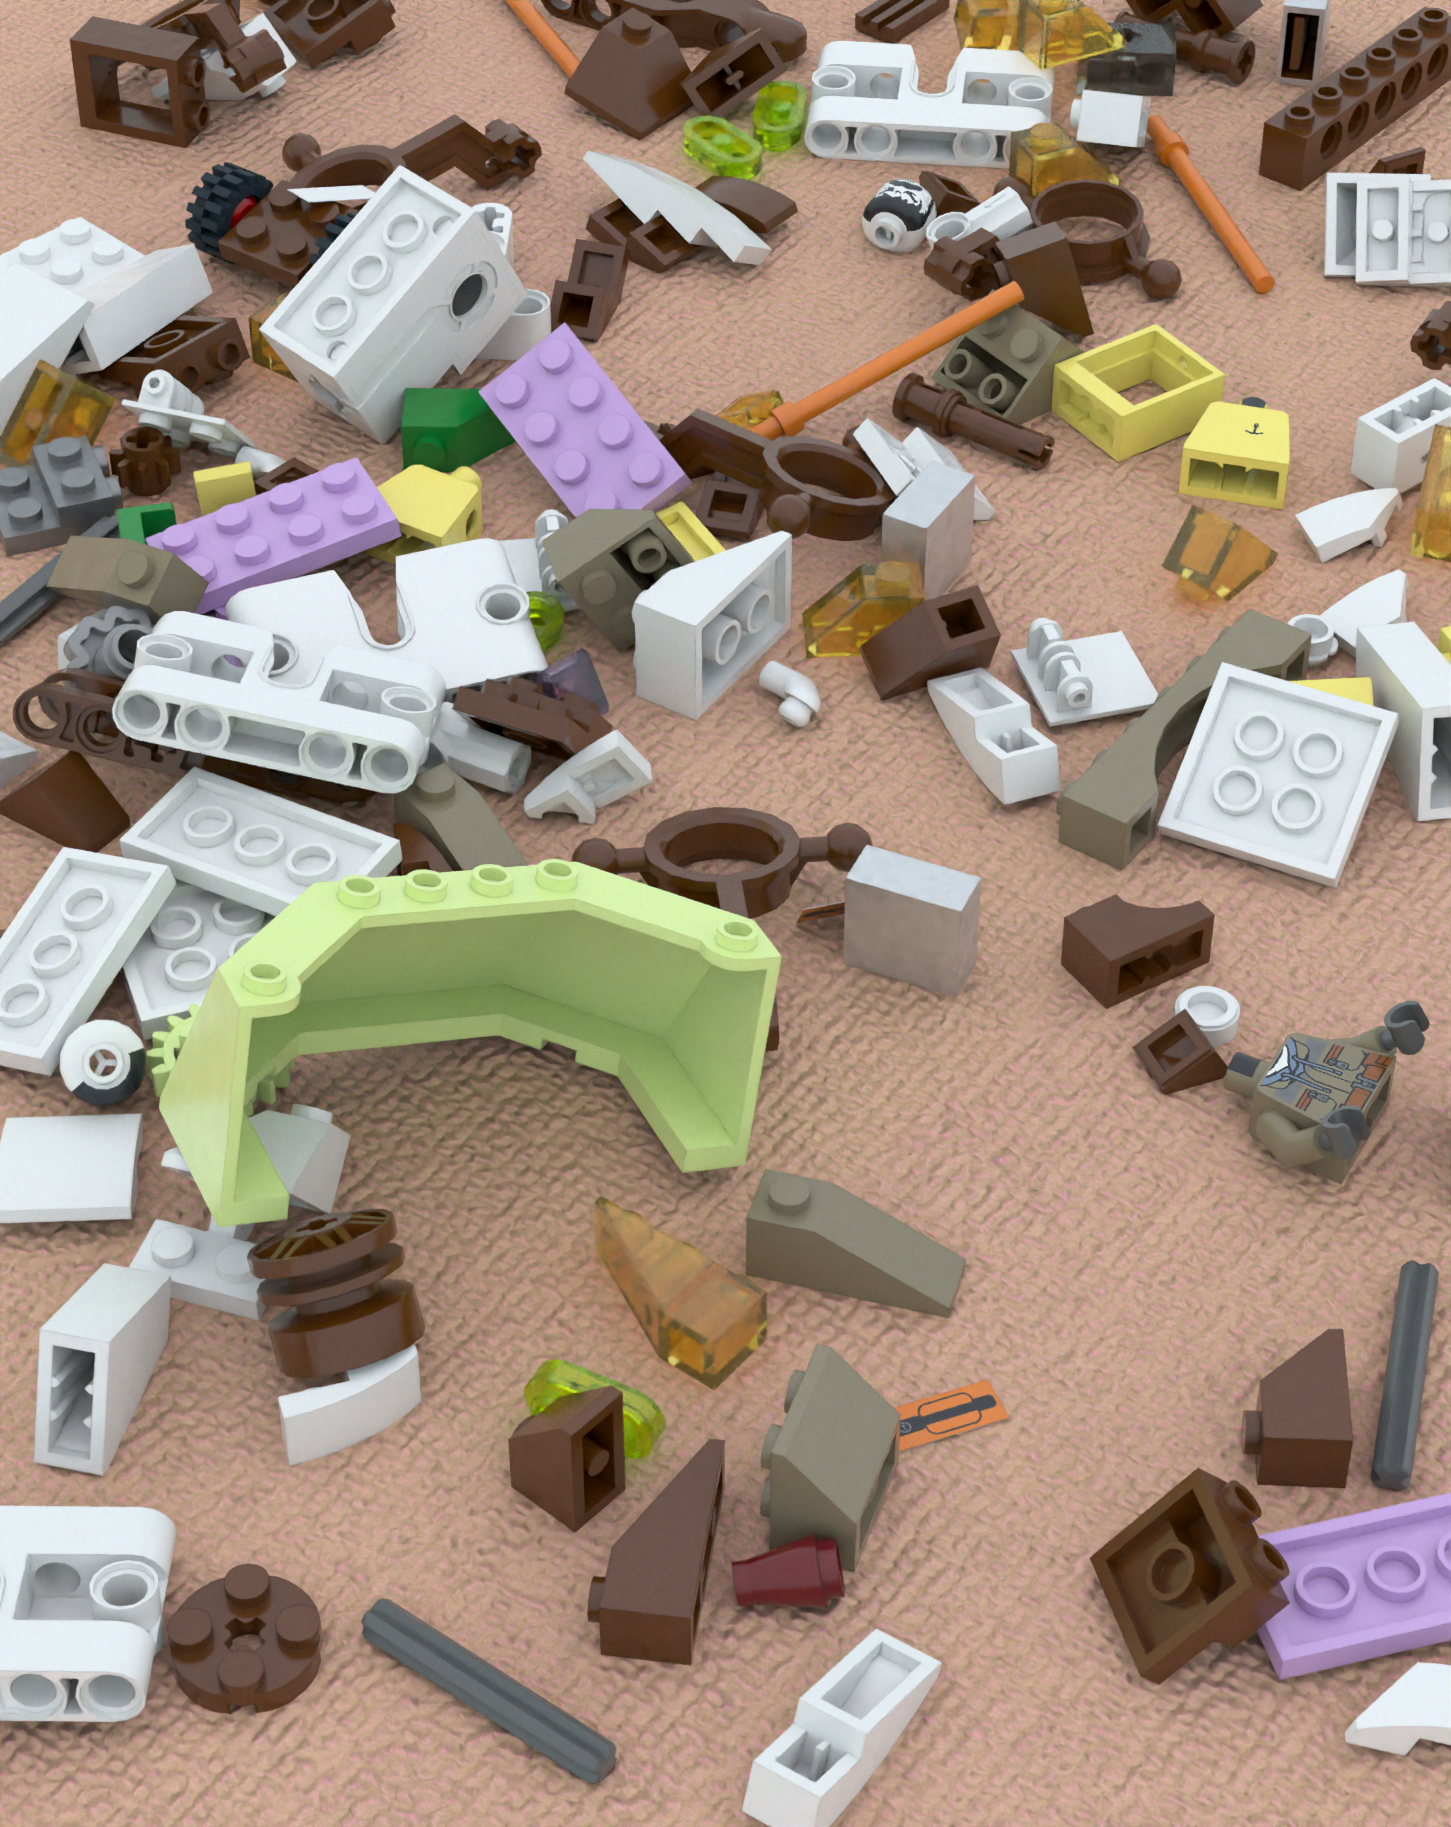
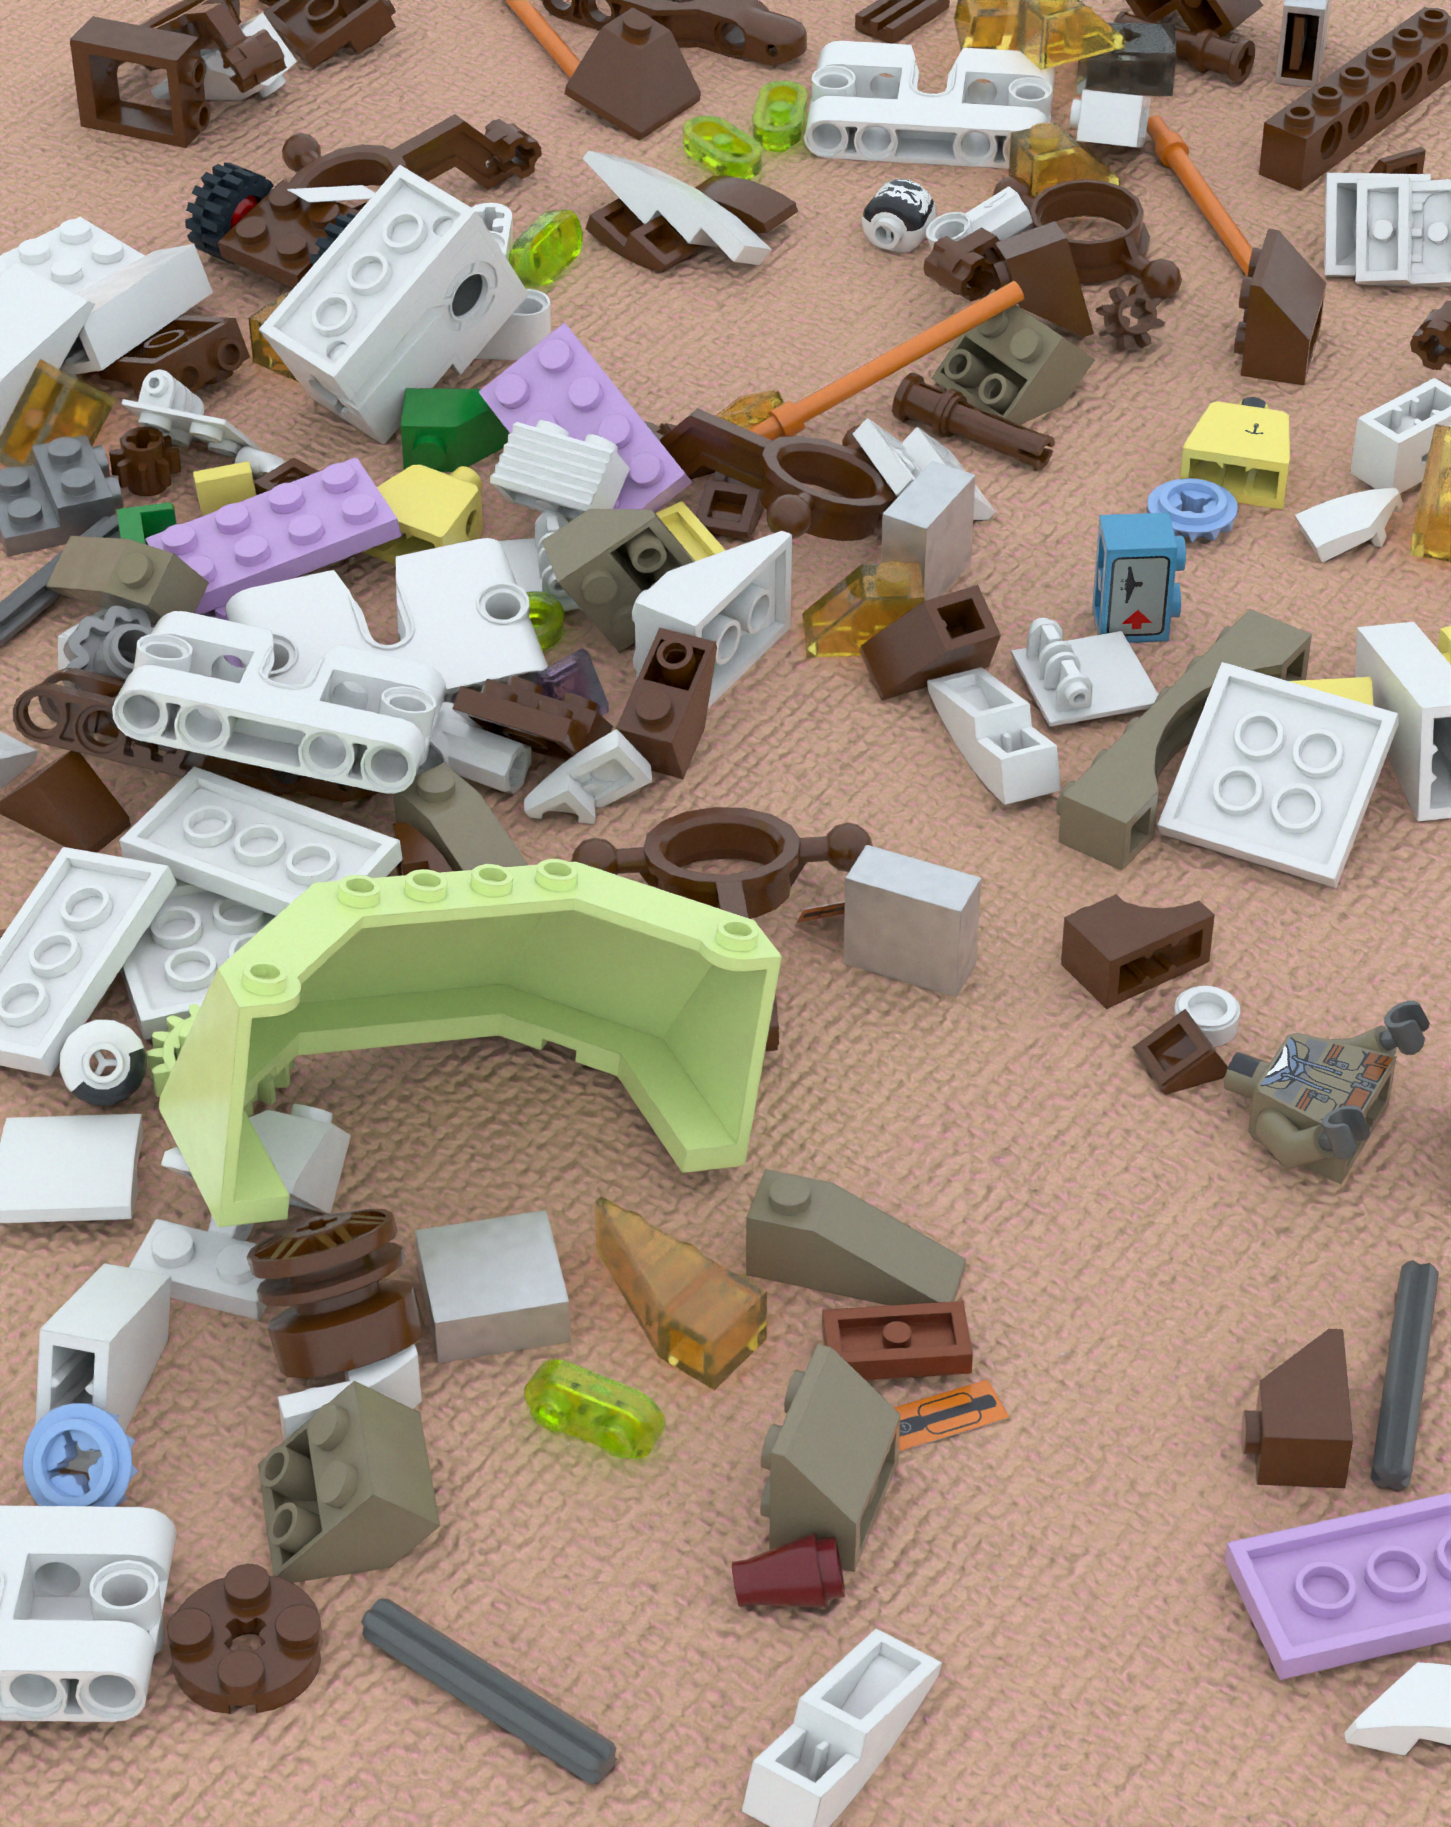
(54, 1445): none -> light blue gear
(348, 1488): none -> dark tan slope
(492, 1286): none -> flat silver piece
(547, 248): none -> clear neon green plate
(558, 472): none -> white brick
(571, 1455): reddish brown slope -> none
(591, 290): reddish brown slope -> none
(661, 1567): reddish brown slope -> none
(670, 701): none -> reddish brown slope
(732, 74): reddish brown slope -> none
(797, 690): white arm -> none
(901, 1339): none -> copper plate
(947, 193): reddish brown slope -> none
(1089, 385): light yellow window -> none
(1137, 576): none -> brick
(1141, 308): none -> reddish brown gear
(1191, 1574): reddish brown plate -> none
(1206, 507): none -> light blue gear
(1215, 556): clear yellow slope -> none
(1281, 313): none -> reddish brown slope
(1322, 637): white plate -> none
(1370, 605): white slope -> none

